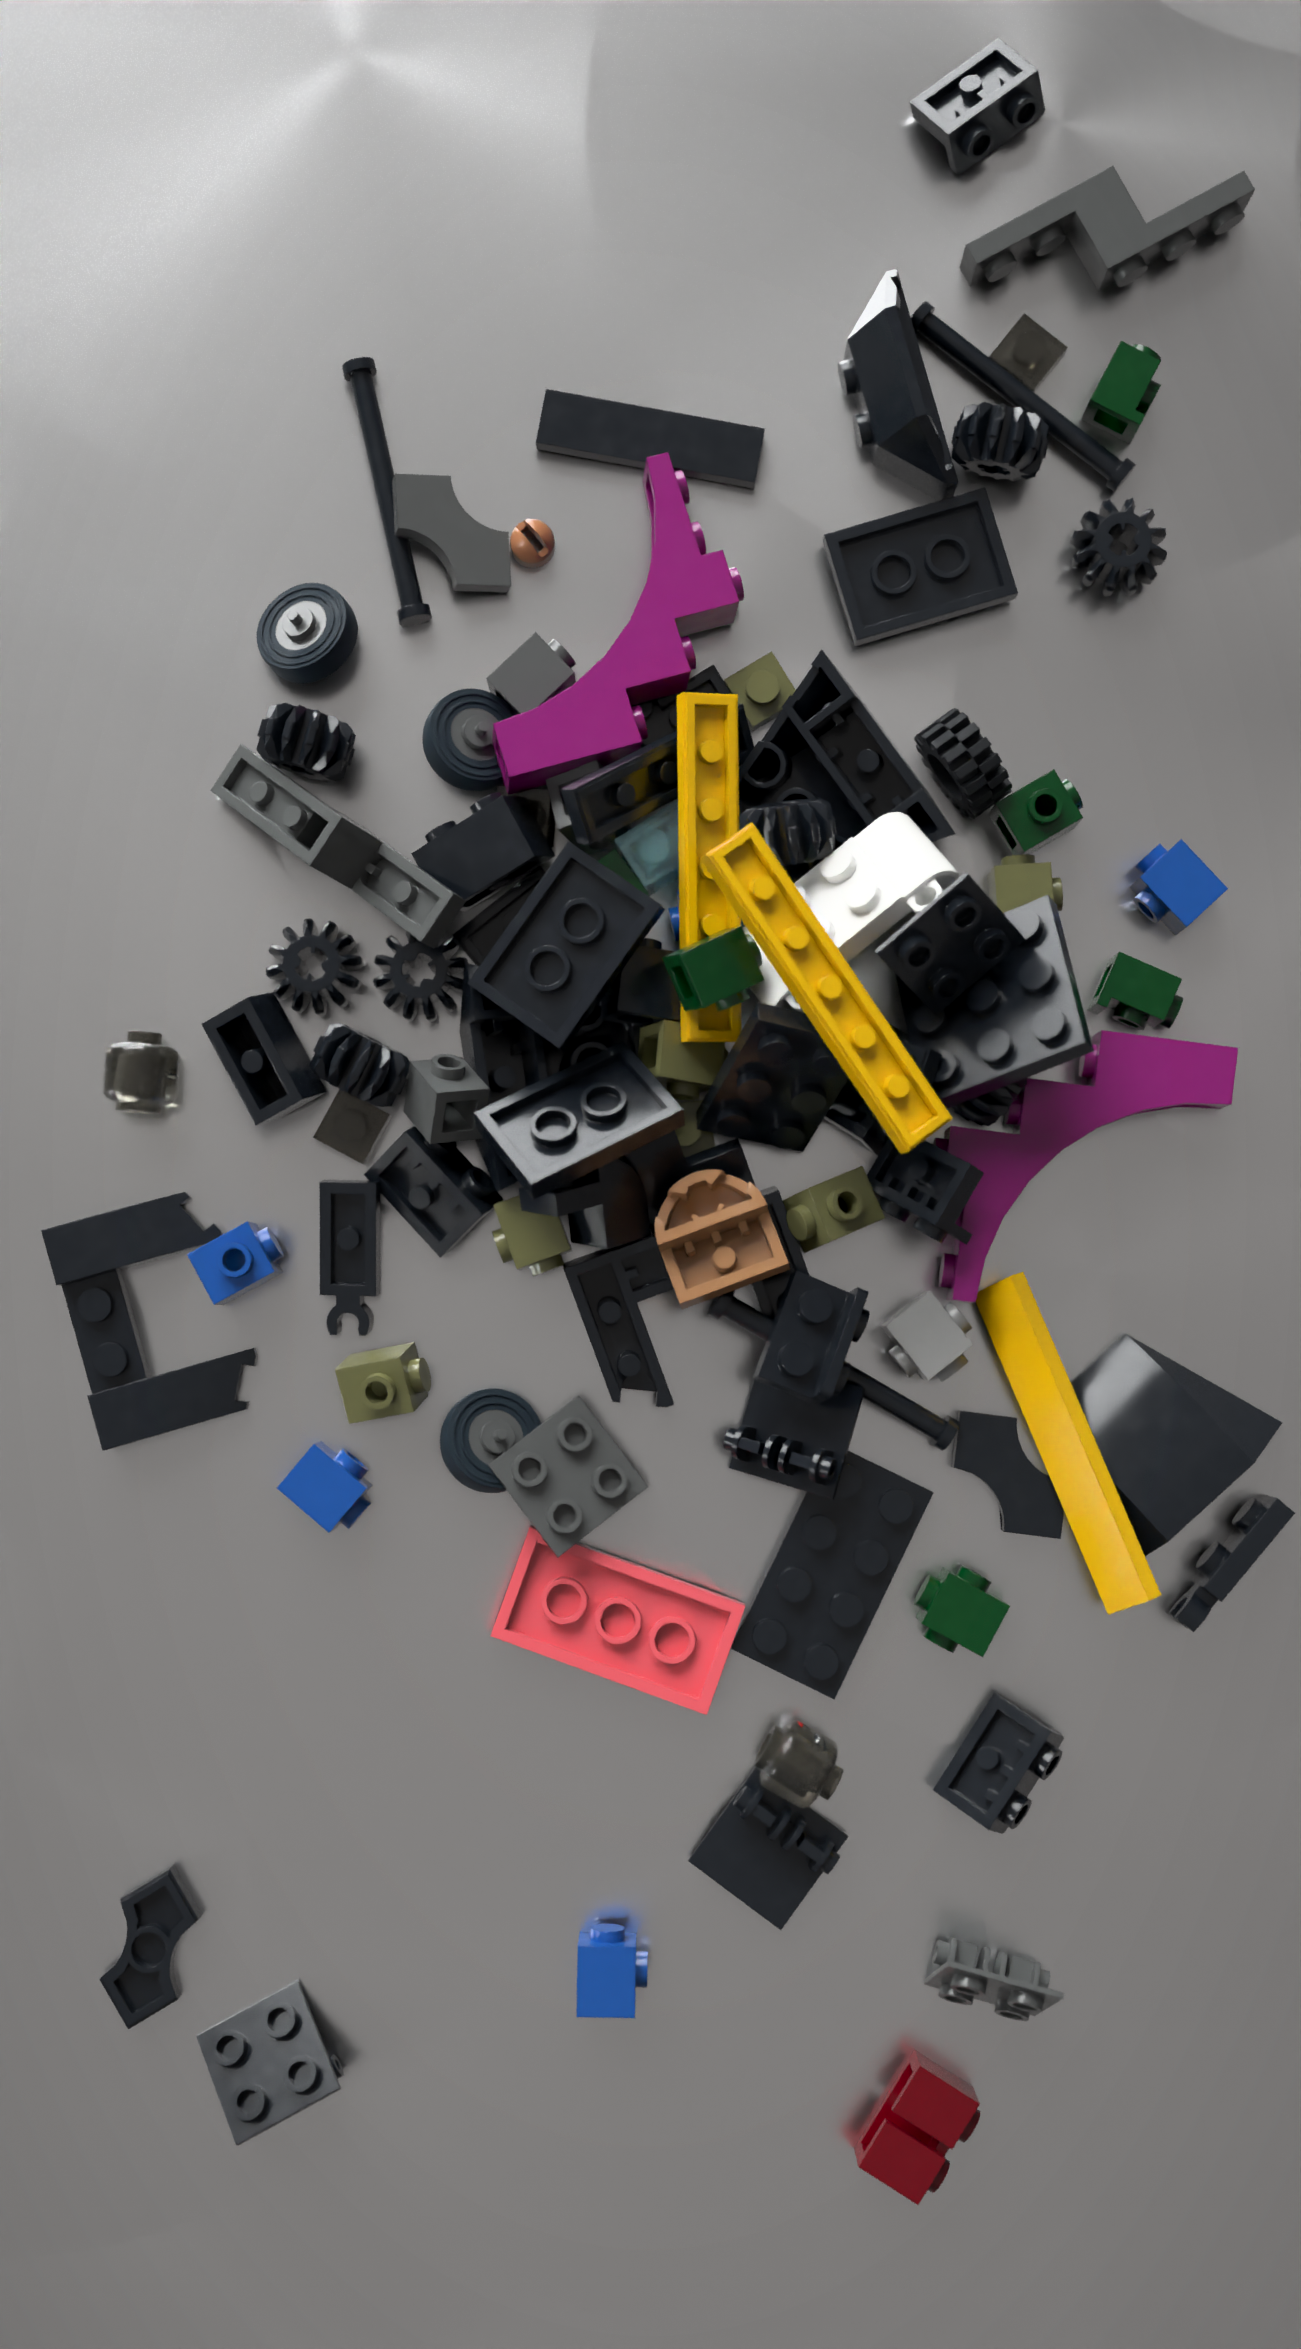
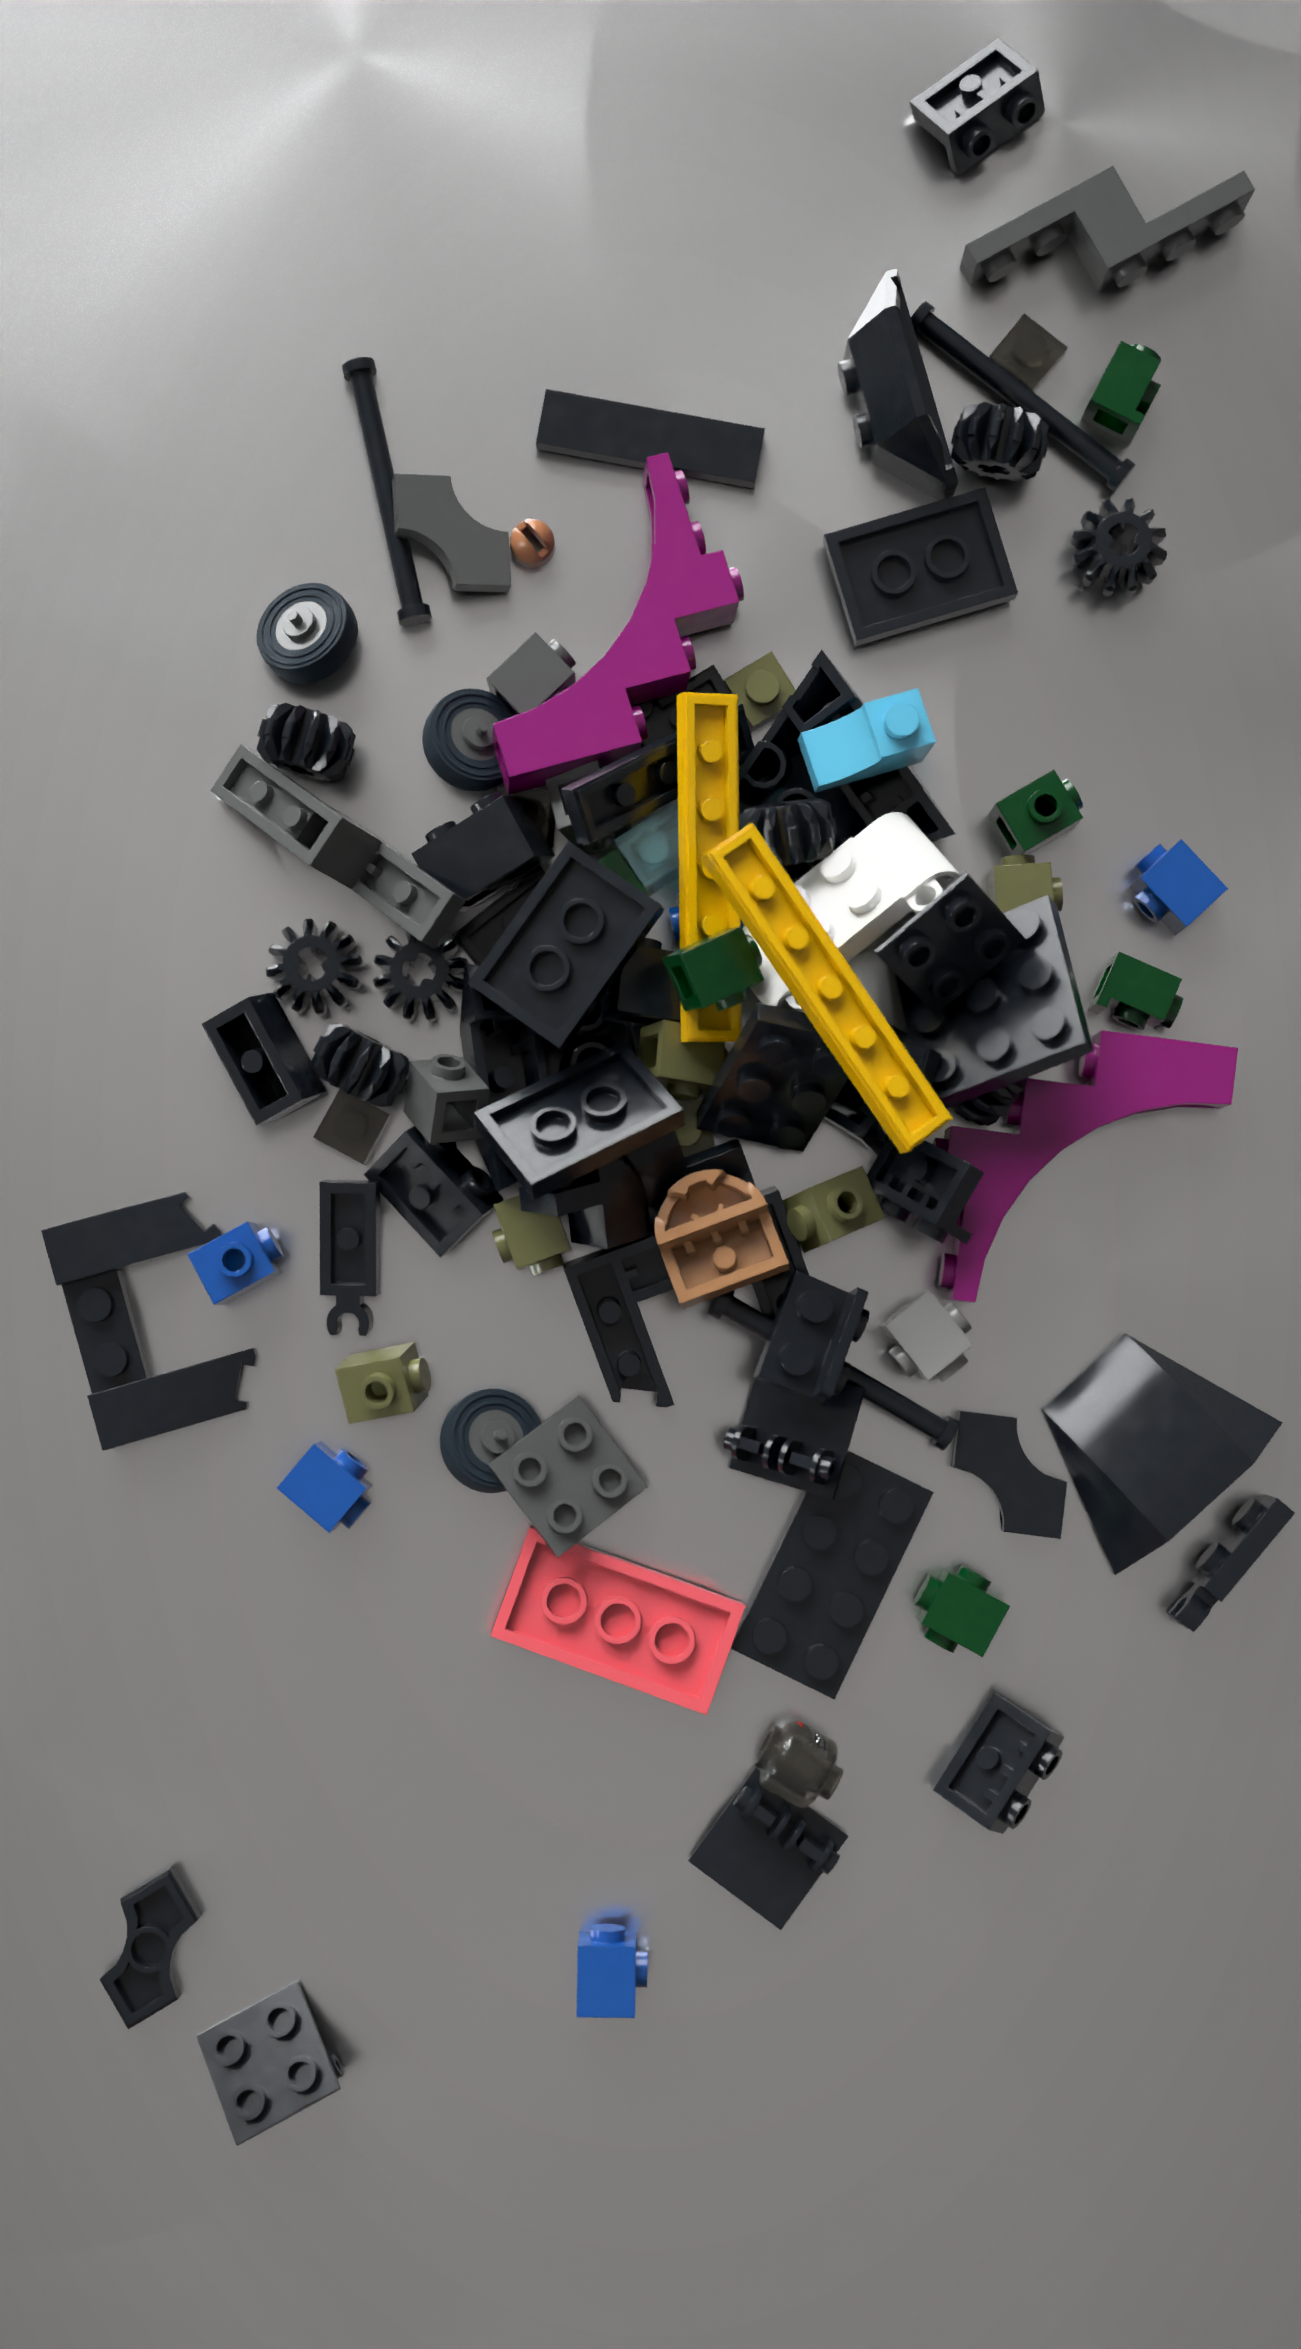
(141, 1073): clear smoke head -> none
(868, 741): none -> medium azure arch
(916, 2127): dark red piece -> none
(963, 763): black tyre -> none
(1015, 1996): dark grey hinge -> none
(1066, 1444): yellow tile -> none

